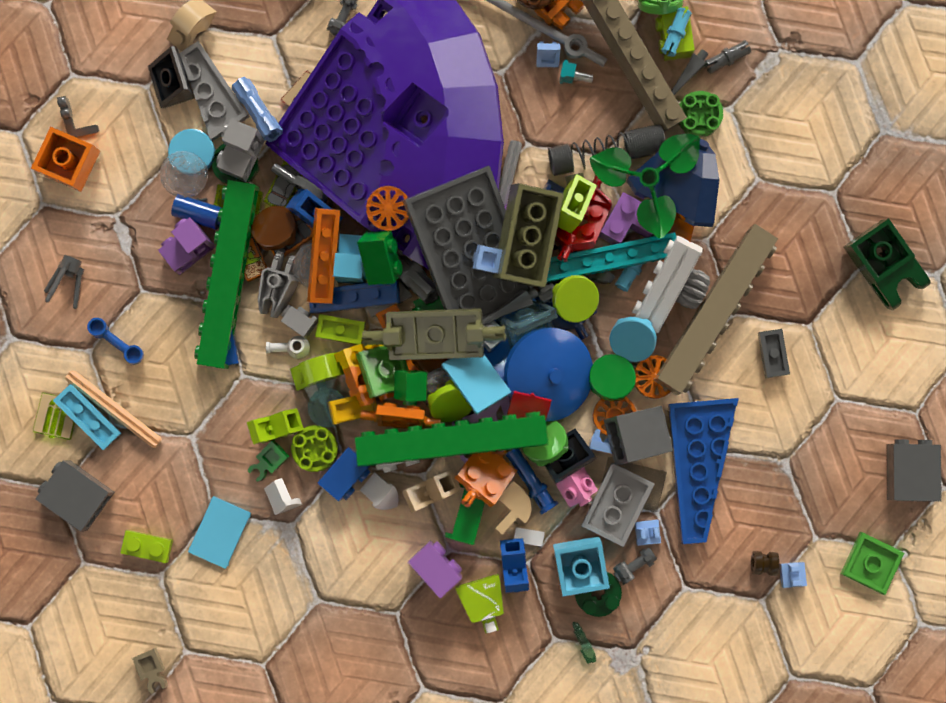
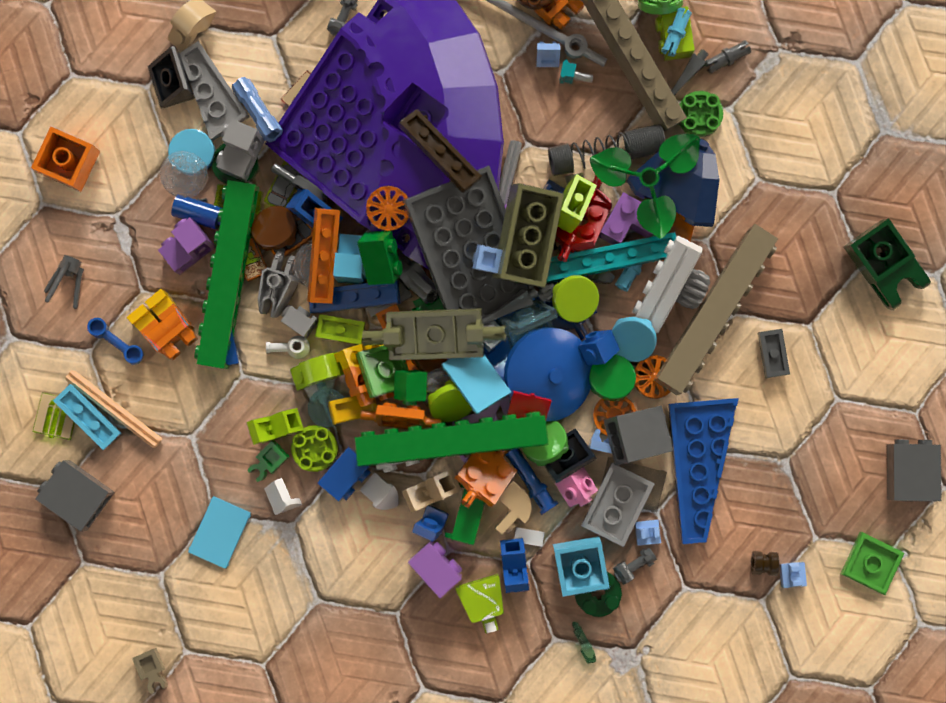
(66, 114): dark grey piece -> none
(146, 546): lime plate -> none
(168, 331): none -> orange hips
(431, 523): none -> blue bracket
(440, 151): none -> dark brown plate
(598, 347): none -> blue brick

